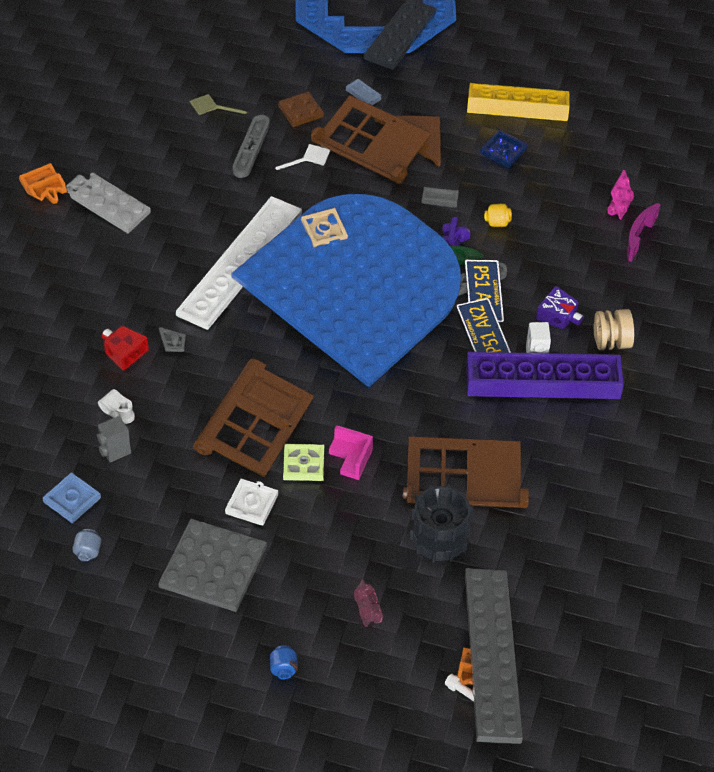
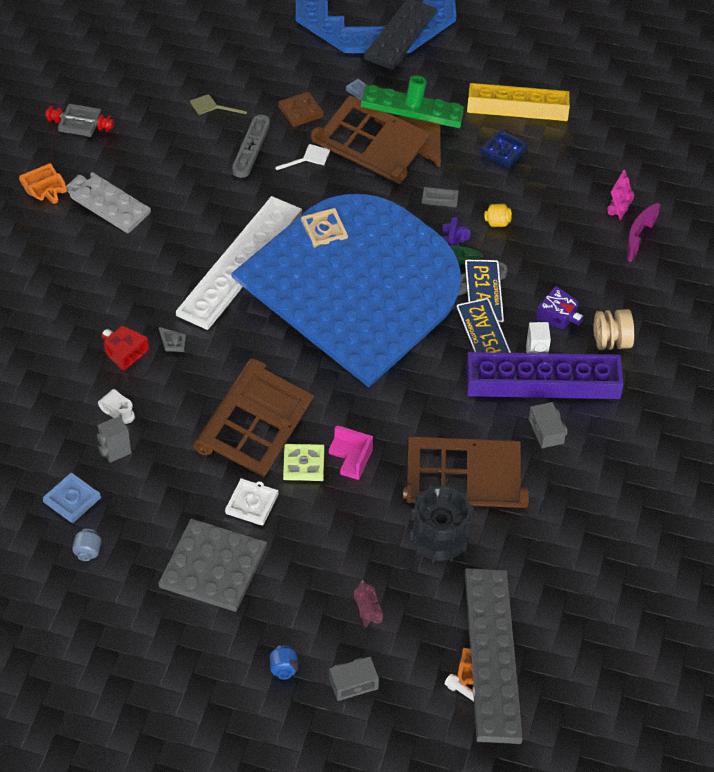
(79, 119): none -> dark grey plate
(353, 678): none -> dark grey brick
(413, 103): none -> green plate
(547, 425): none -> dark grey brick

